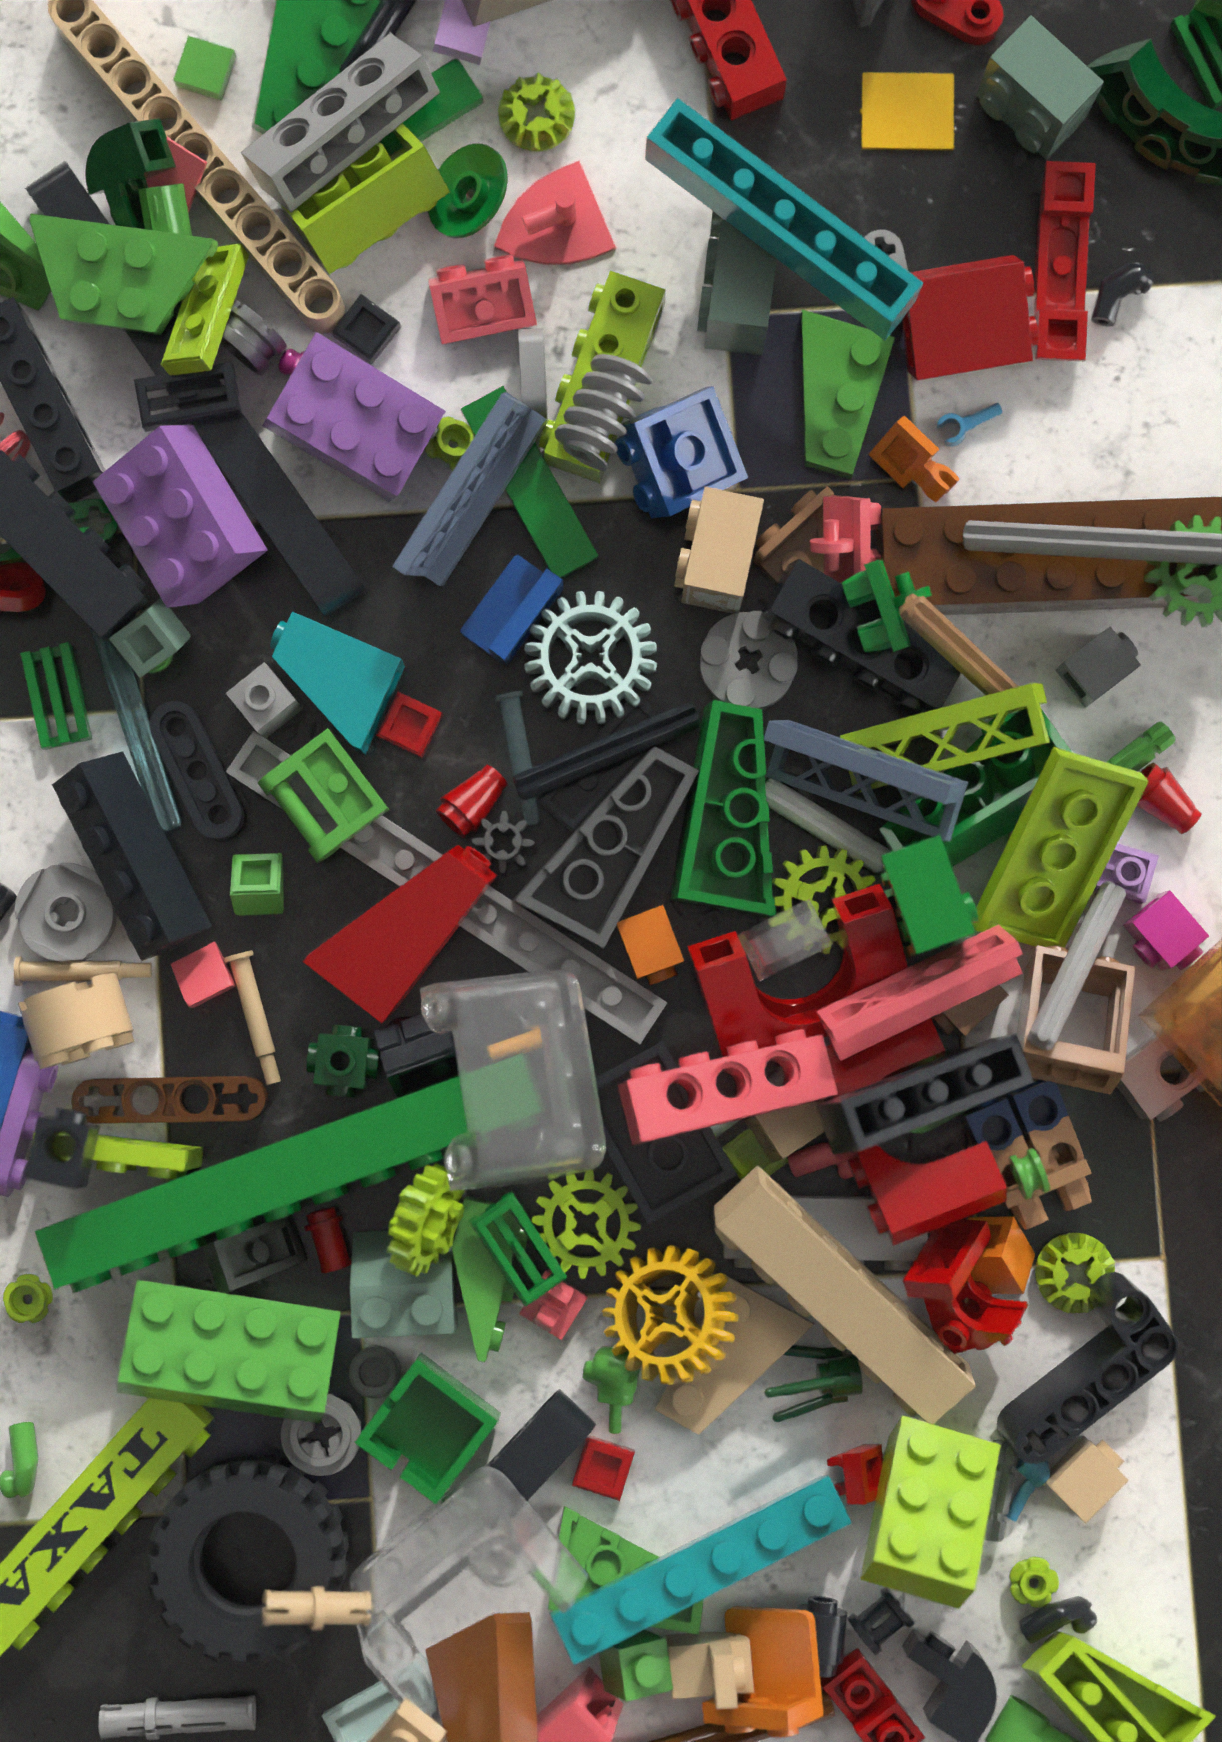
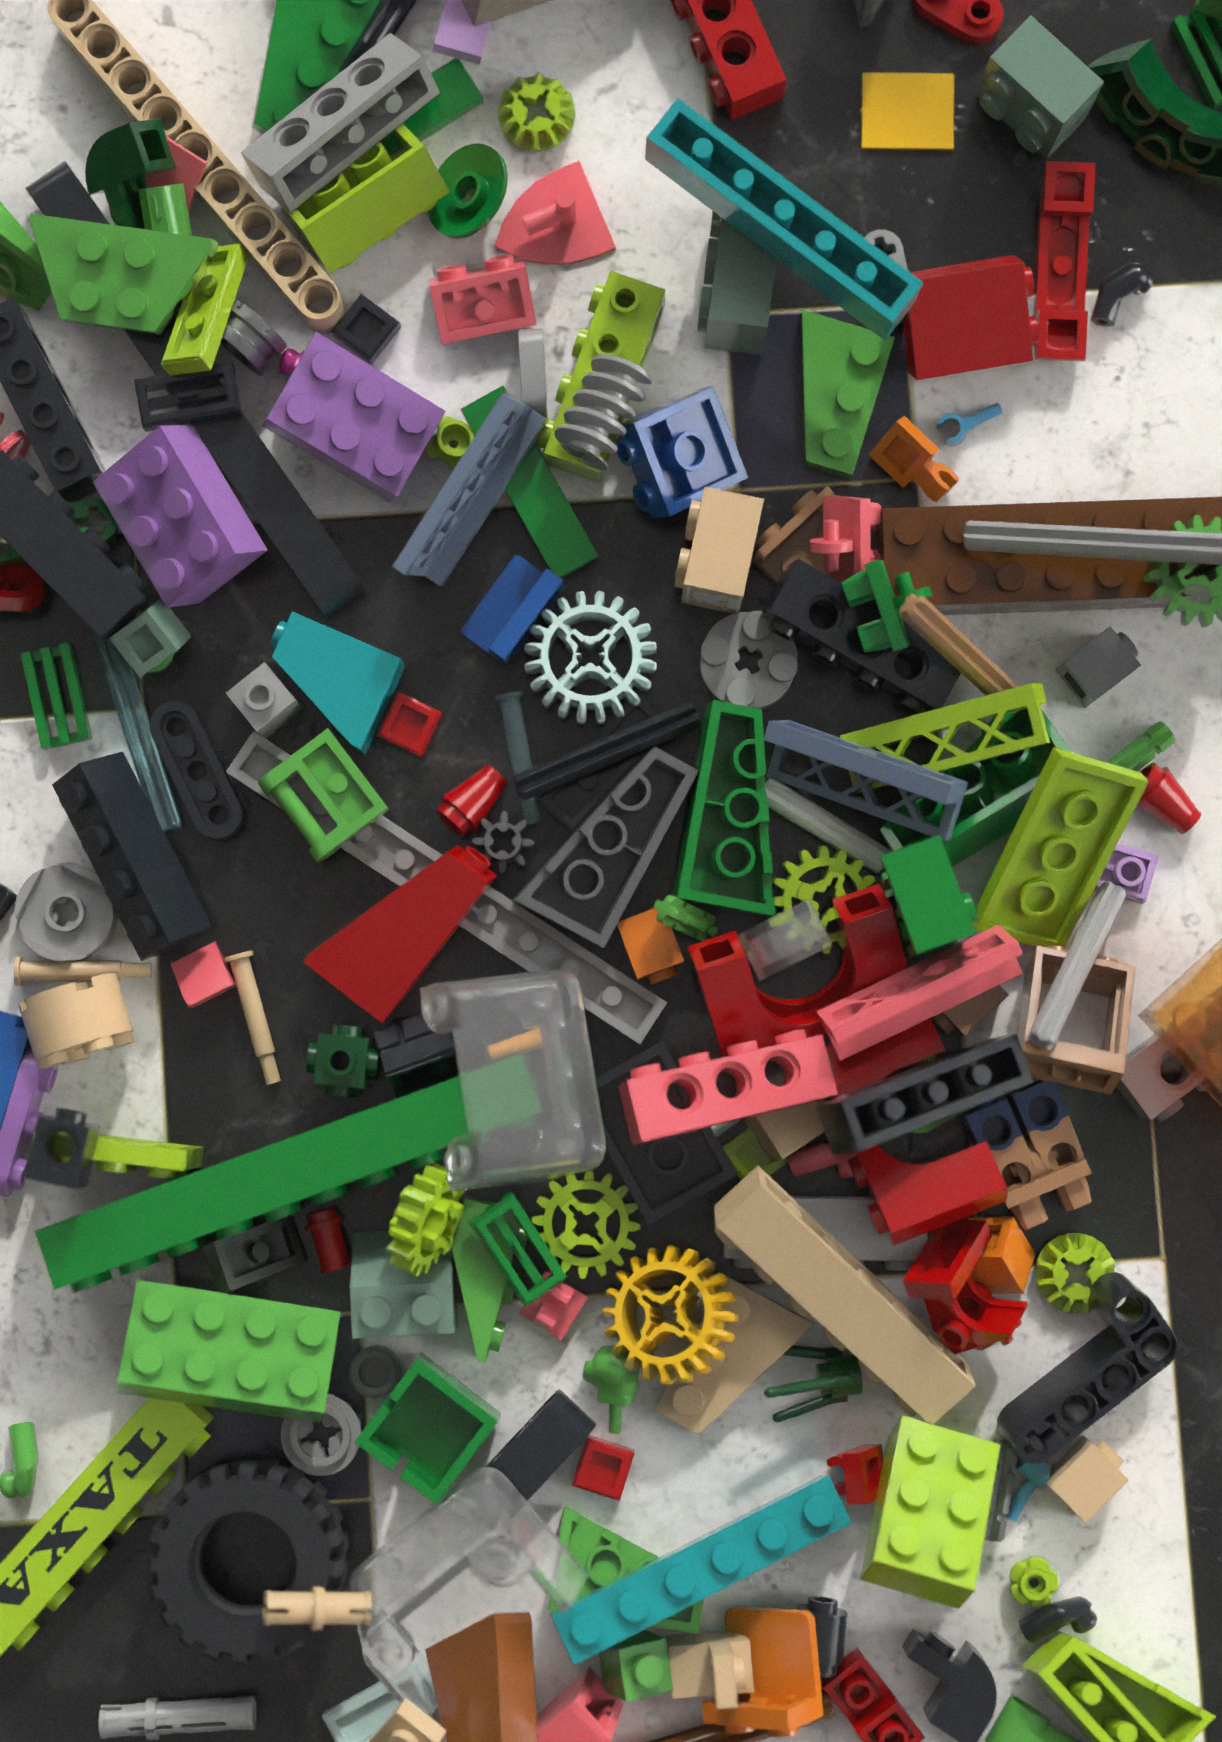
(14, 1299): lime plate -> none
(170, 1099): reddish brown beam -> none
(204, 68): bright green tile -> none
(257, 884): bright green slope -> none
(685, 918): none -> bright green axle
(876, 1637): black bush -> none
(1029, 1173): bright green bush -> none
(1166, 933): dark pink brick -> none

